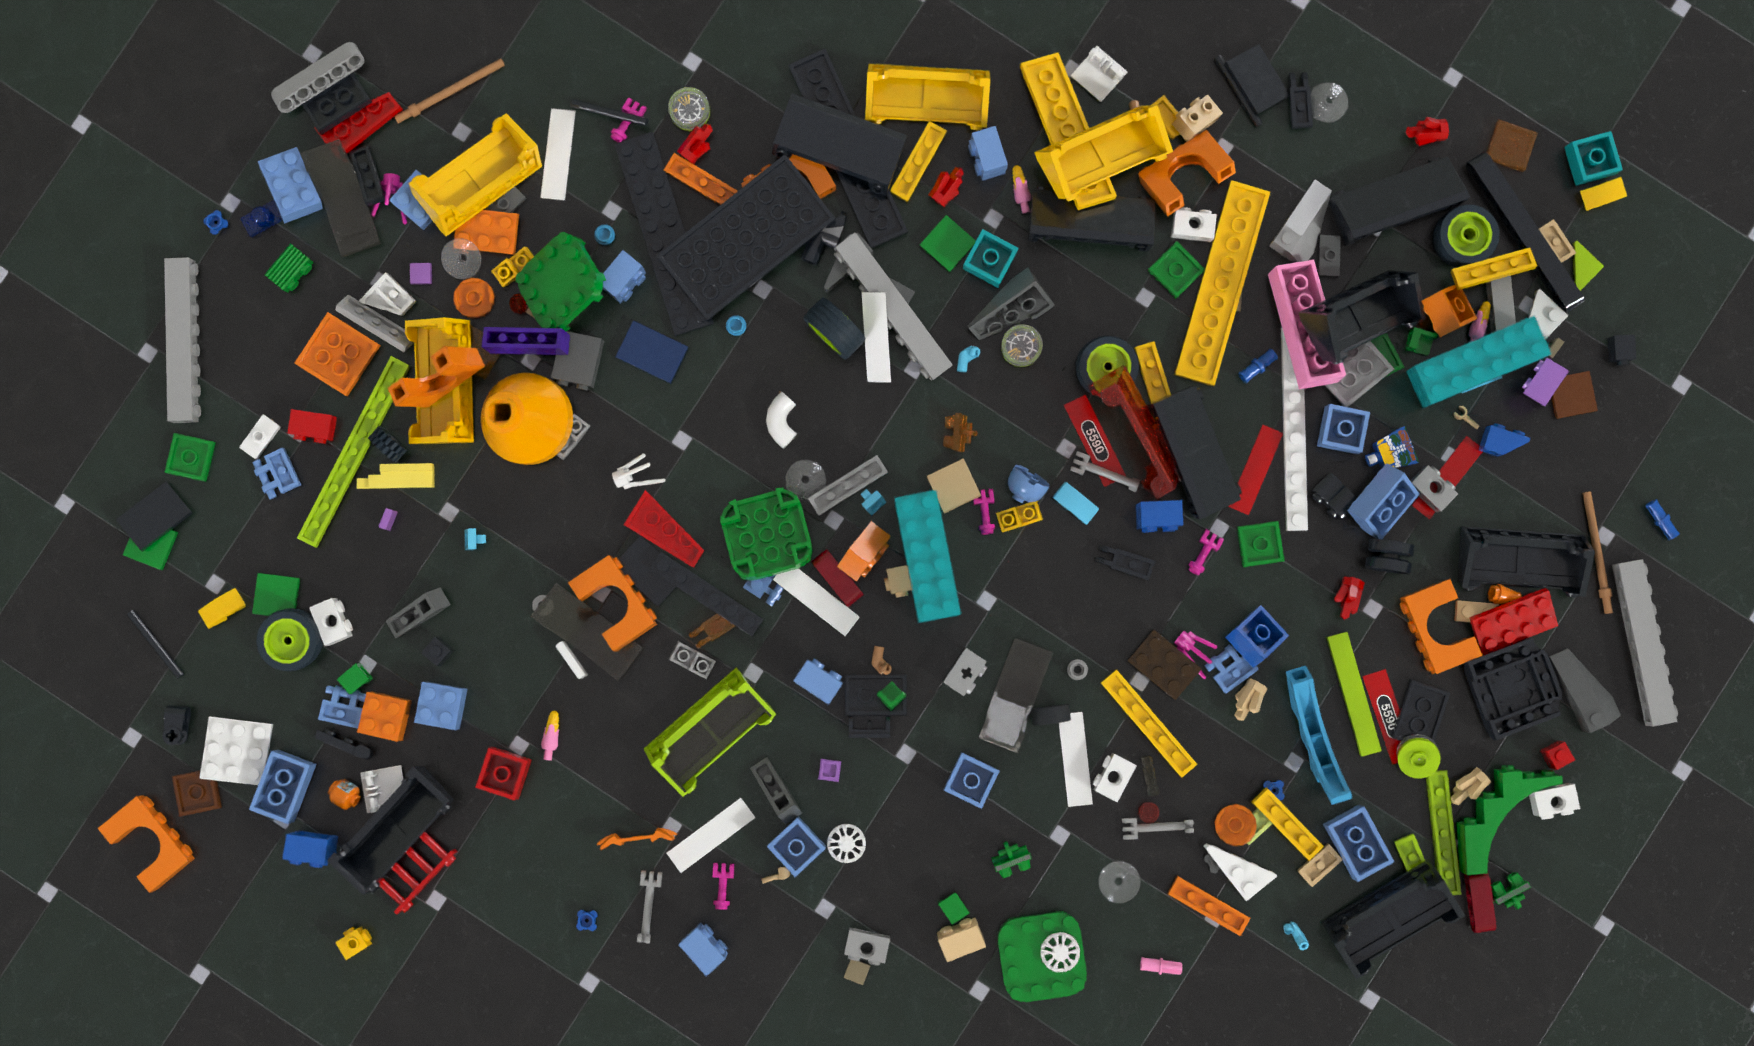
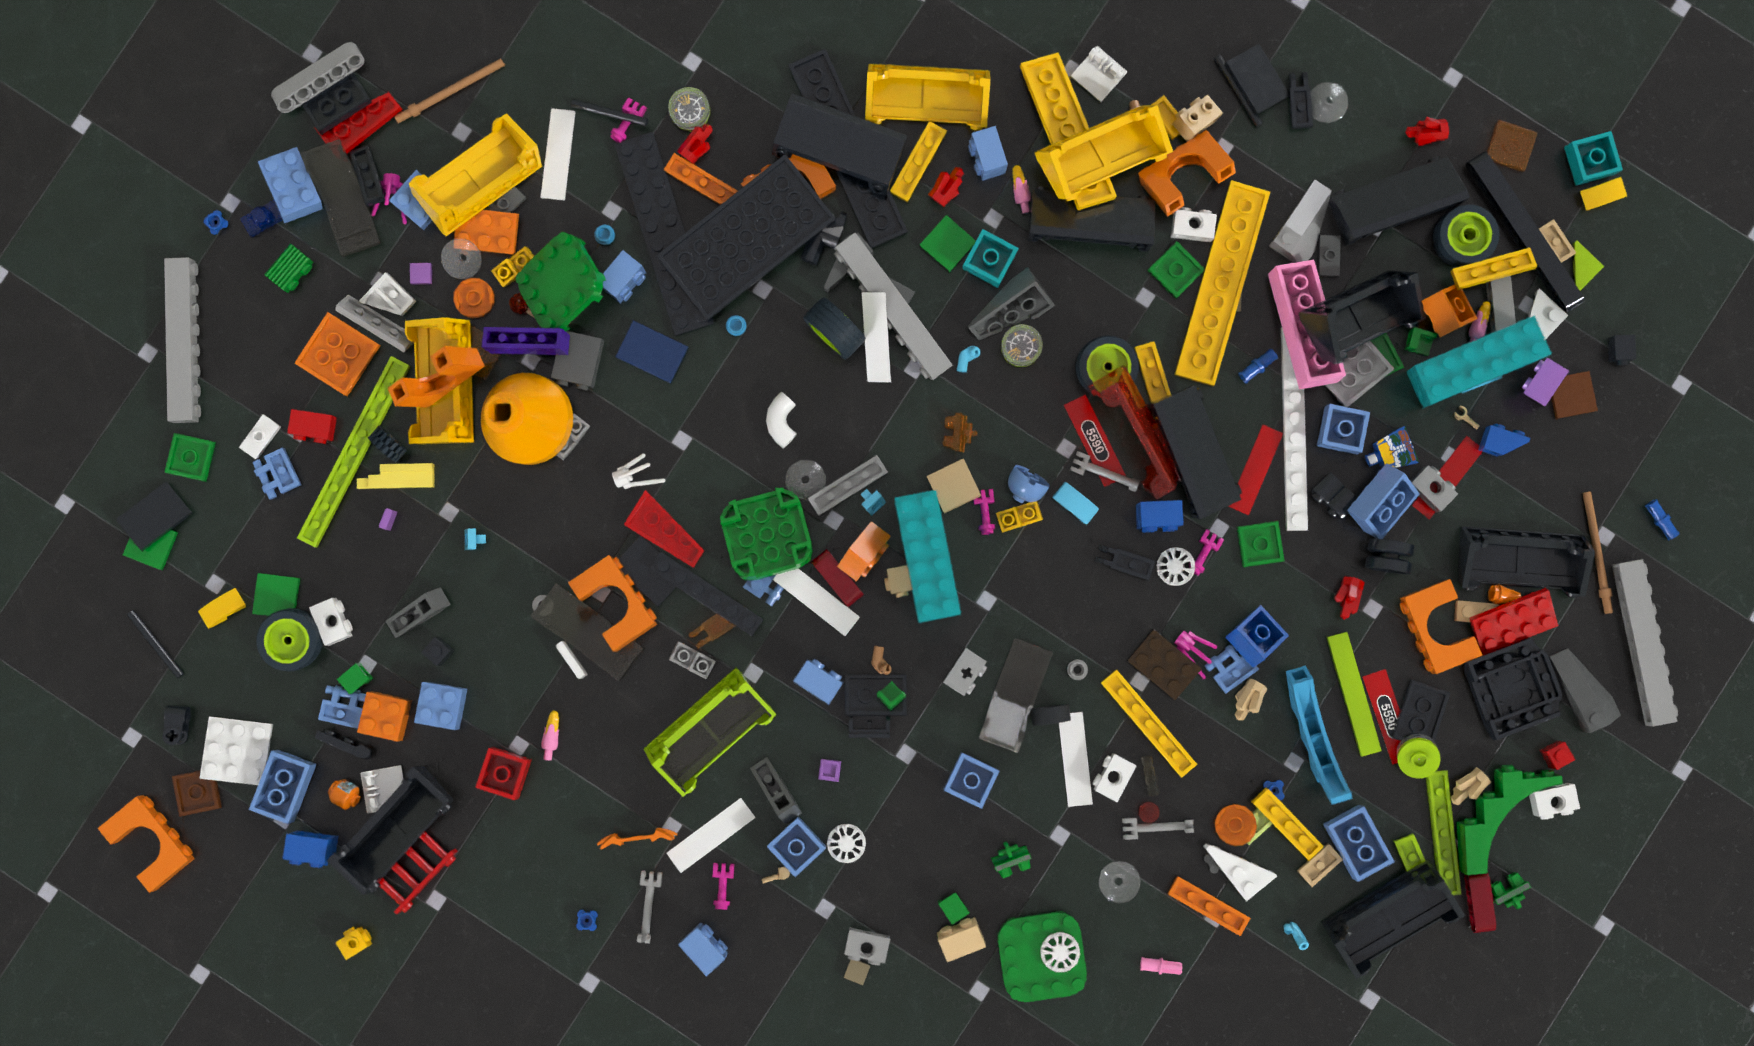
(1175, 566): none -> white wheel
(1554, 346): dark tan tile -> none

